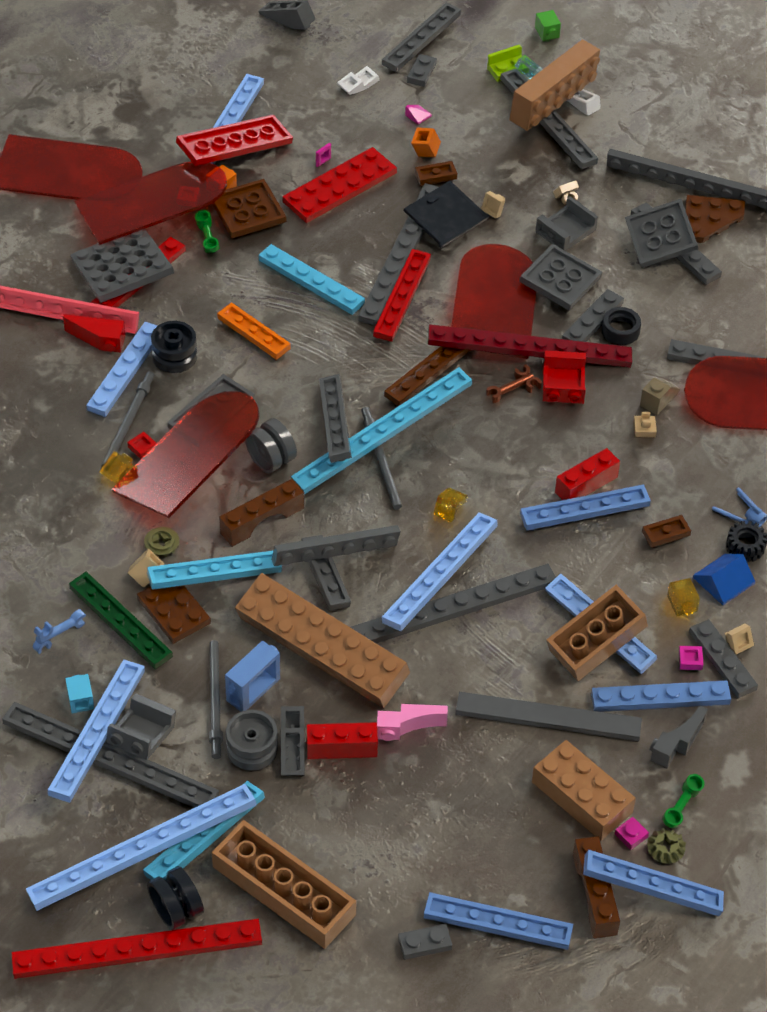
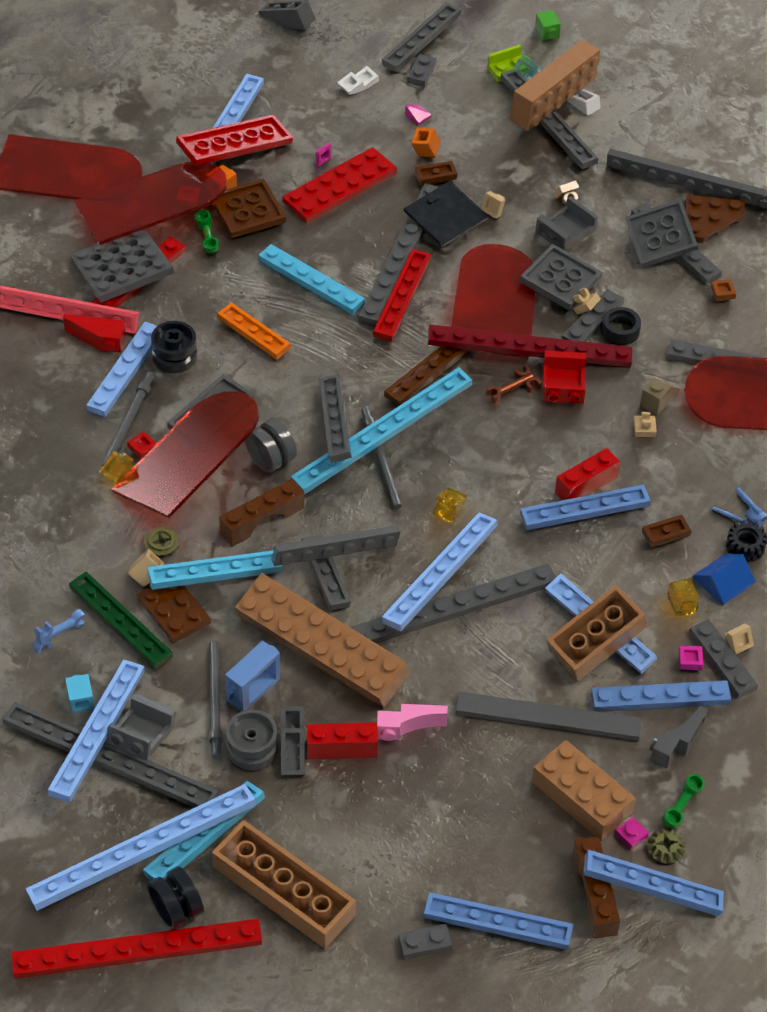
(585, 301): none -> tan tile
(723, 290): none -> dark orange plate

